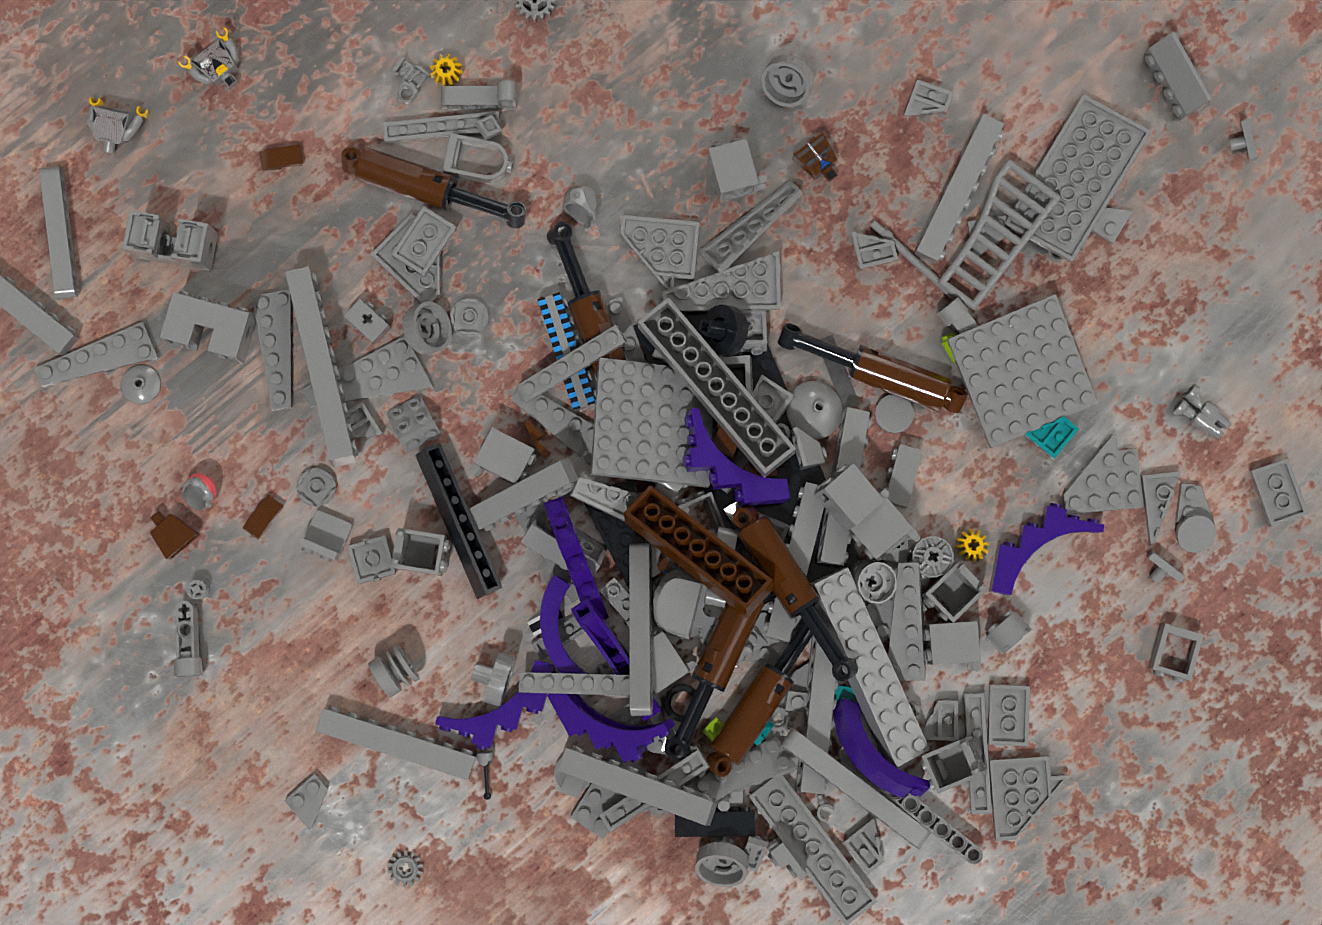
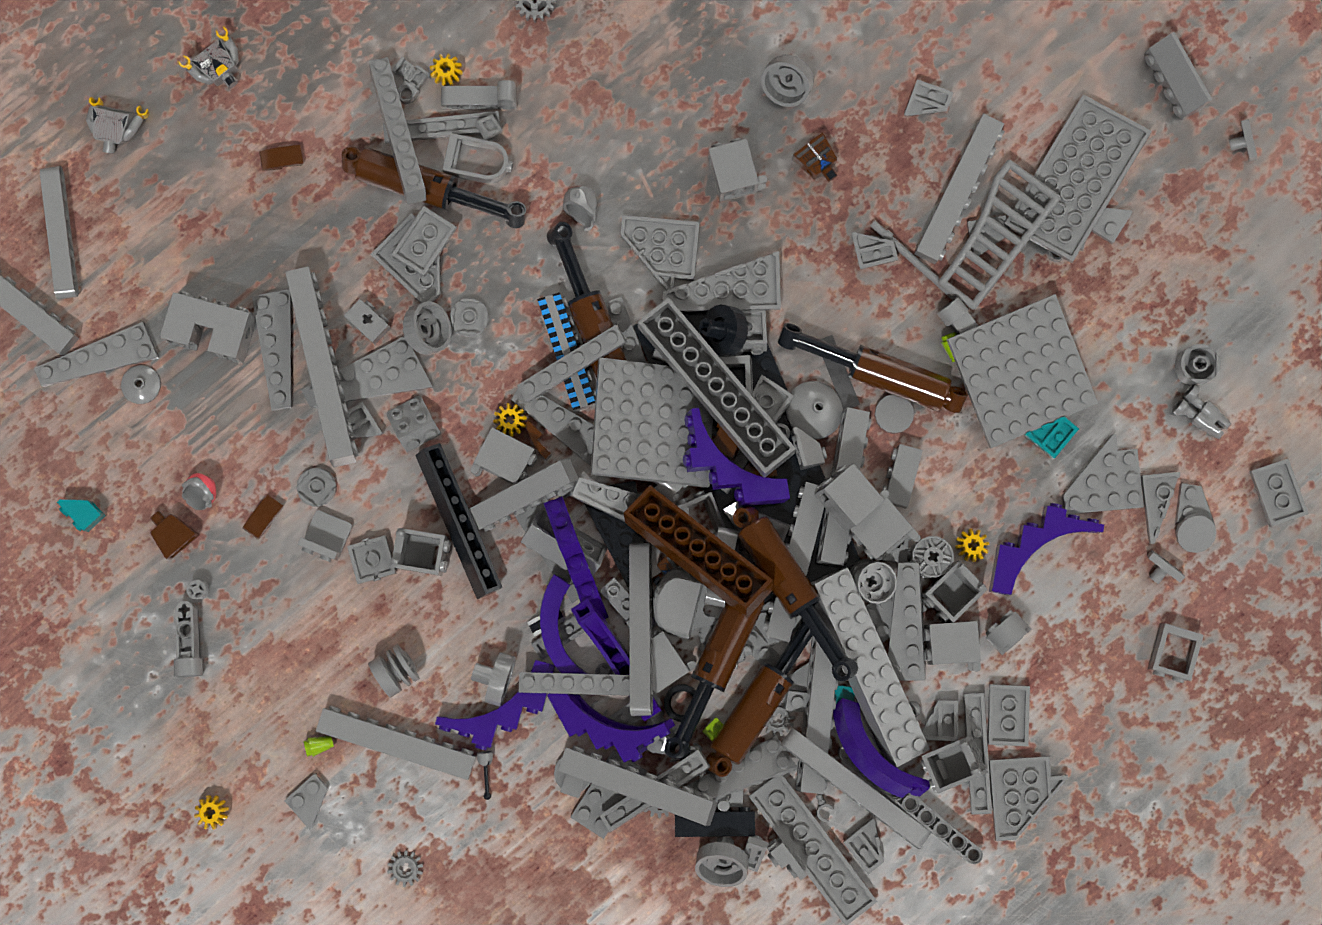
(83, 513): none -> teal slope
(149, 239): light grey piece -> none
(206, 806): none -> yellow gear
(317, 745): none -> lime cone
(397, 130): none -> light grey brick
(512, 413): none -> yellow gear
(737, 238): light grey wing -> none
(764, 733): teal tile -> none
(1203, 356): none -> light grey brick

